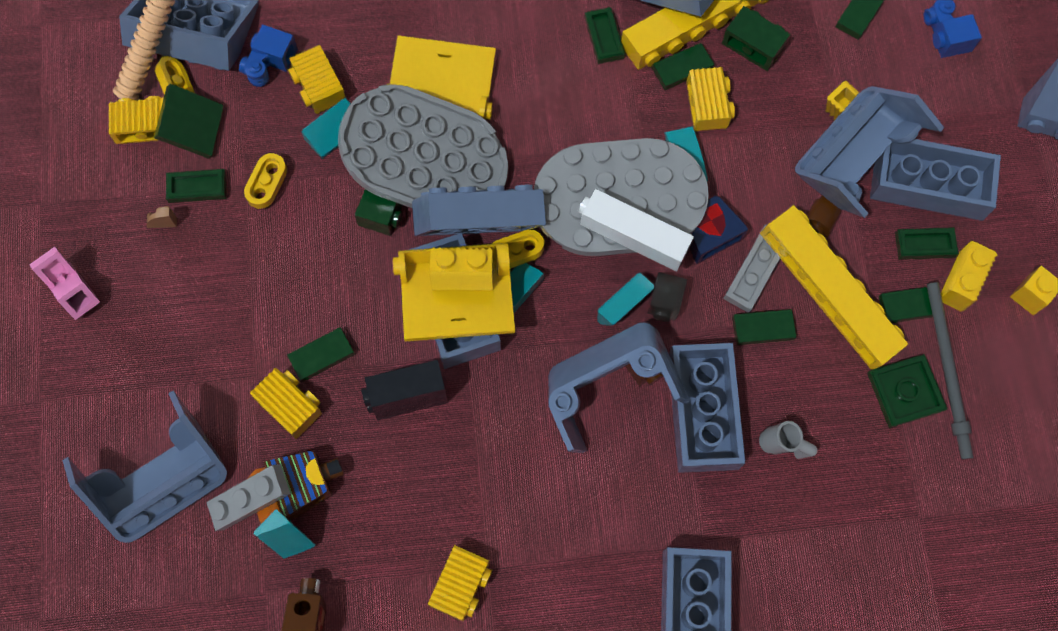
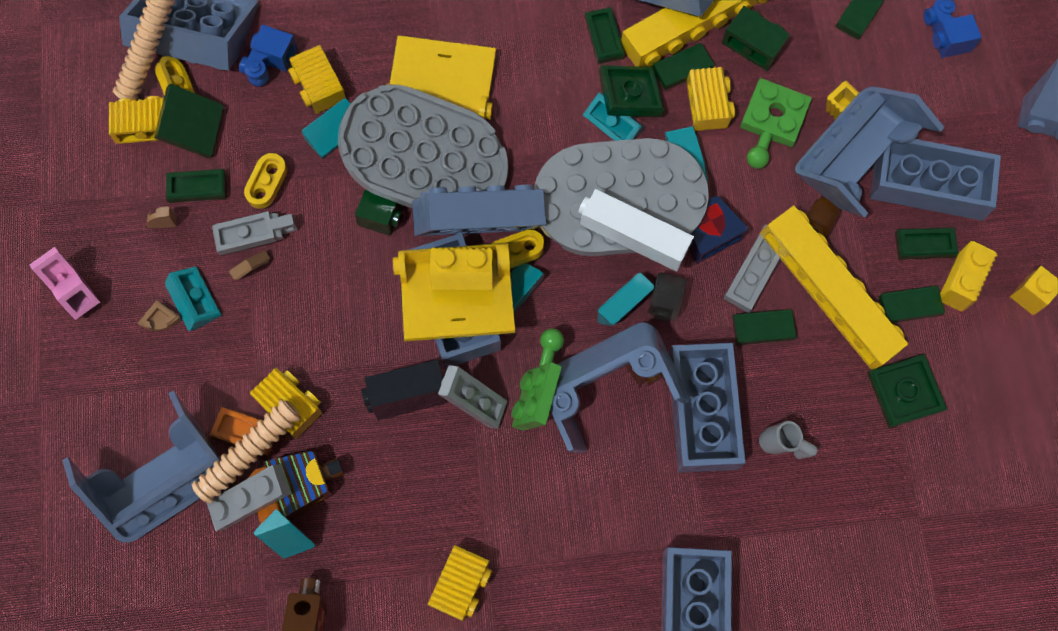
(159, 318): none -> medium nougat tile
(192, 298): none -> teal slope
(232, 426): none -> orange tile
(245, 451): none -> light nougat piece
(249, 264): none -> medium nougat tile
(251, 231): none -> light grey hinge
(320, 354): dark green tile -> none
(472, 397): none -> light grey plate
(539, 385): none -> bright green plate
(614, 126): none -> teal slope
(630, 91): none -> dark green tile
(762, 122): none -> bright green plate
(960, 427): dark grey bar -> none

